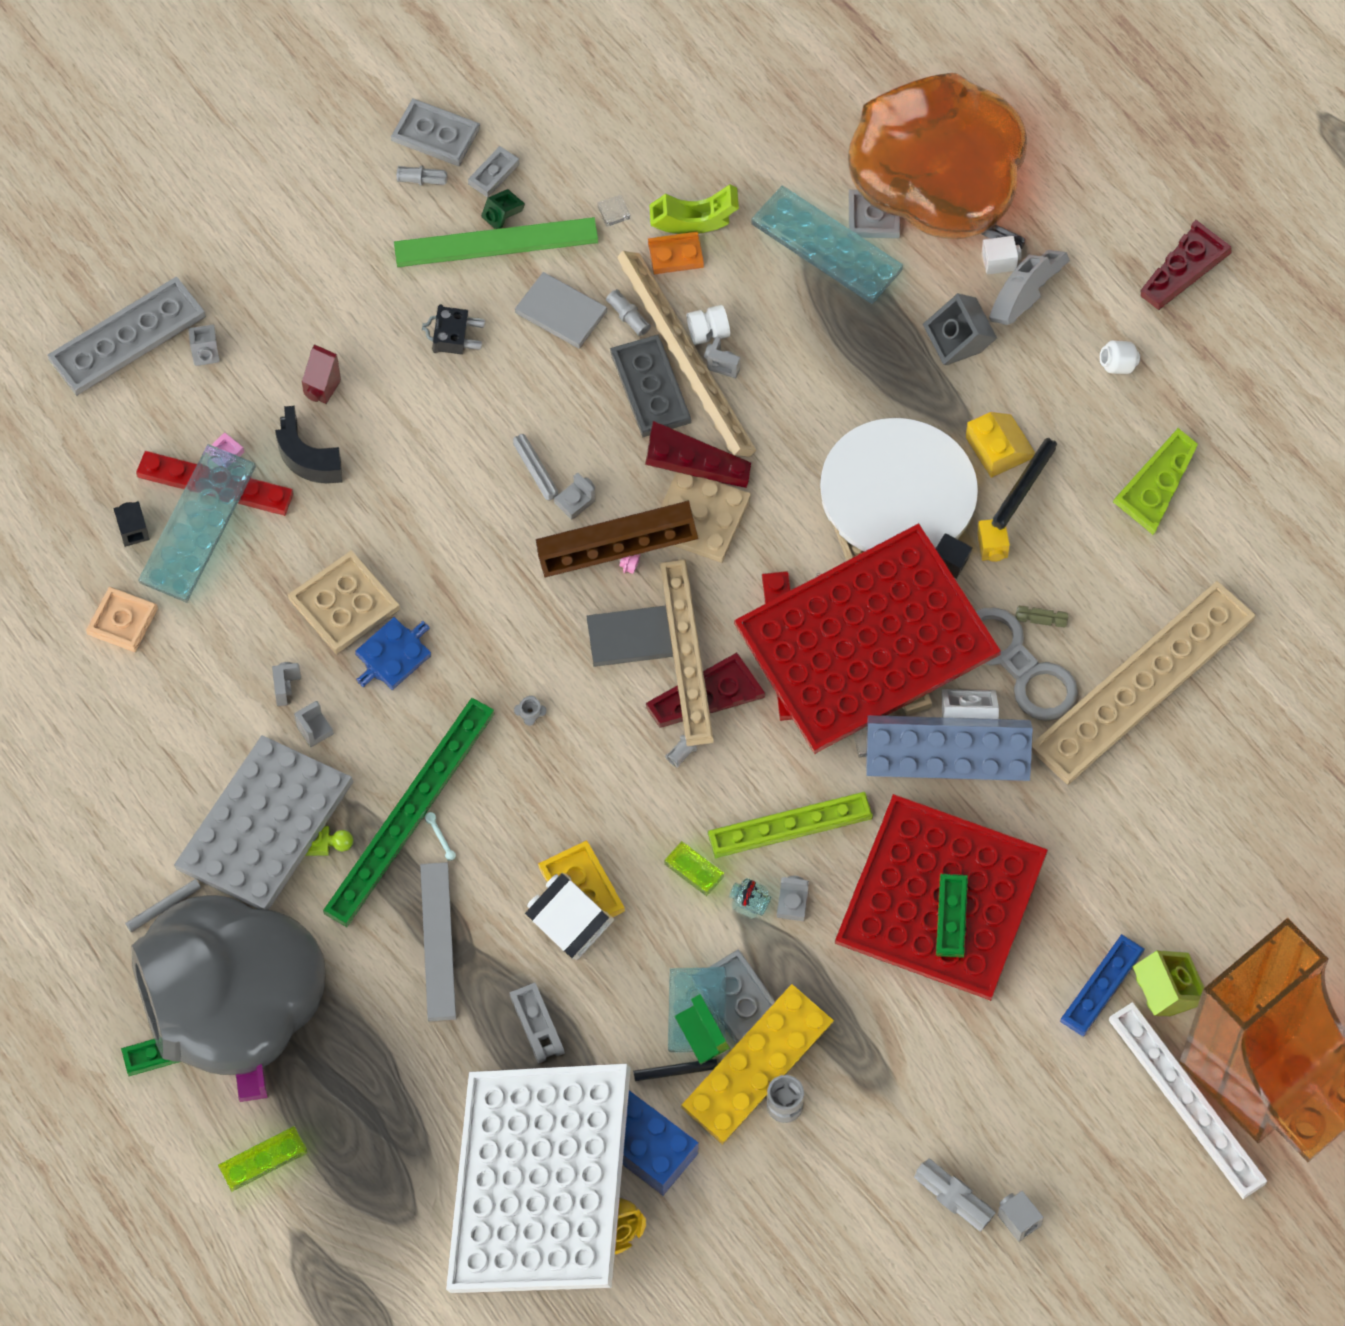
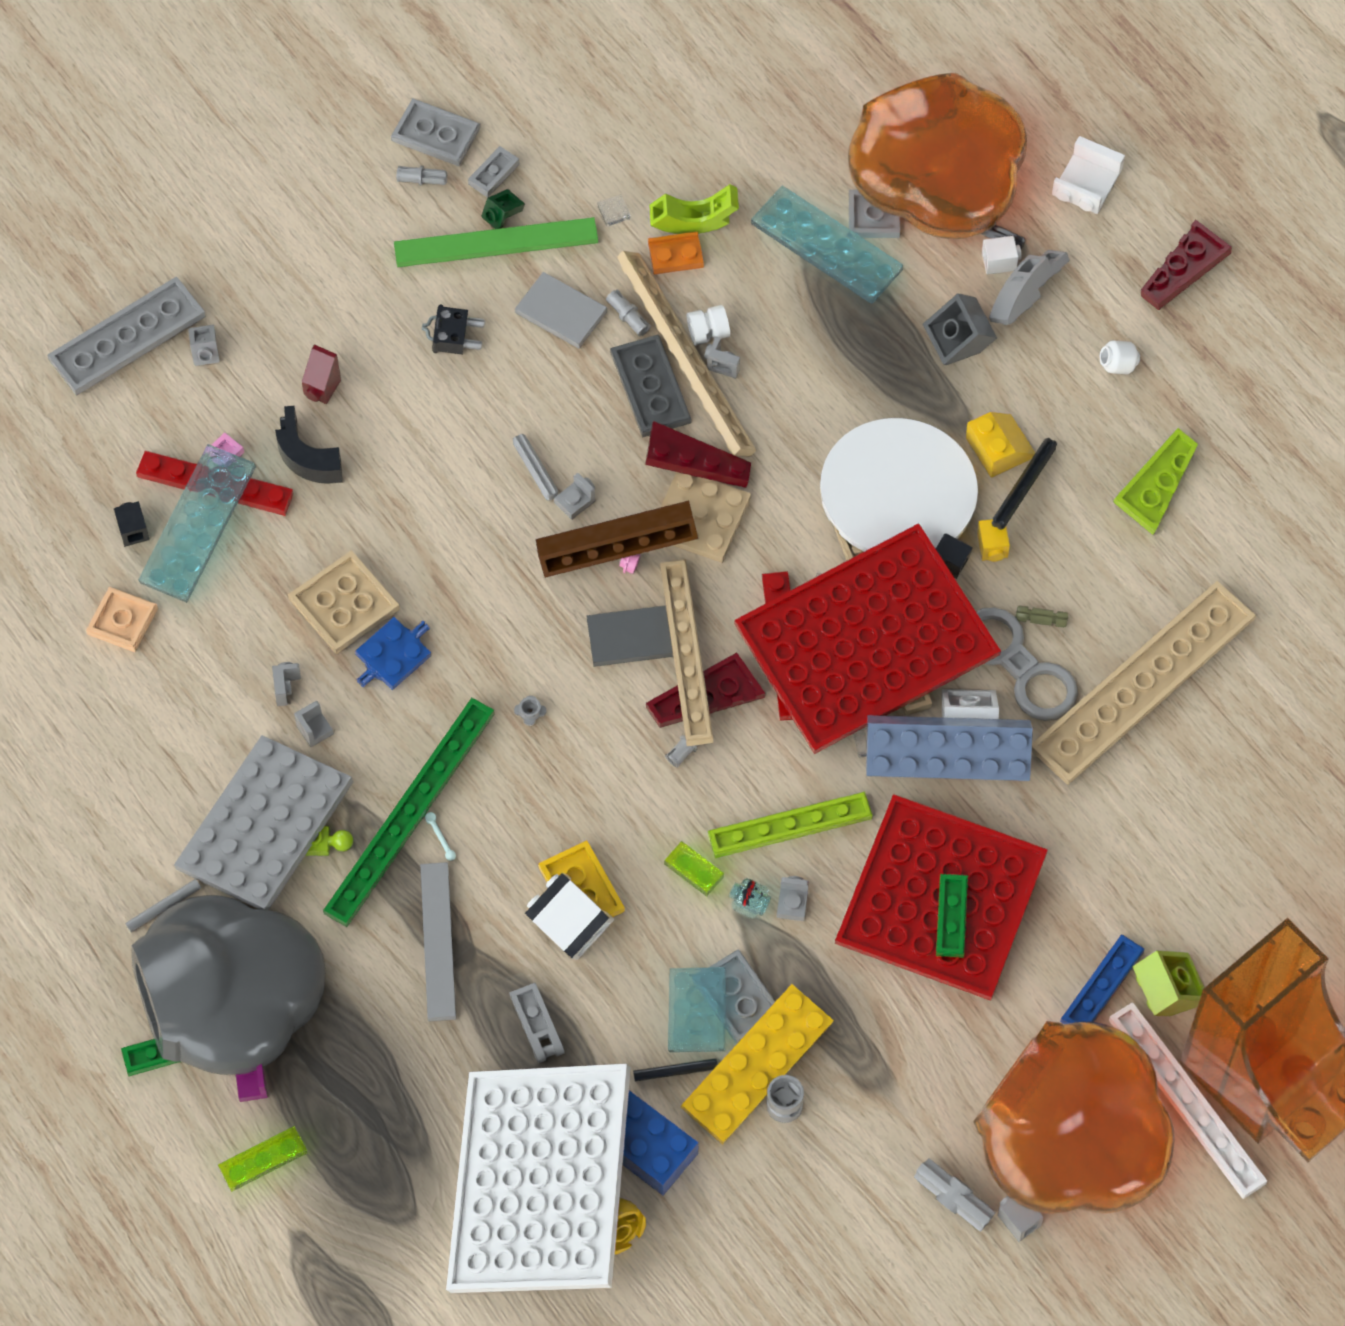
(701, 1031): green panel -> none
(1078, 1122): none -> clear orange plant
(1089, 175): none -> white panel

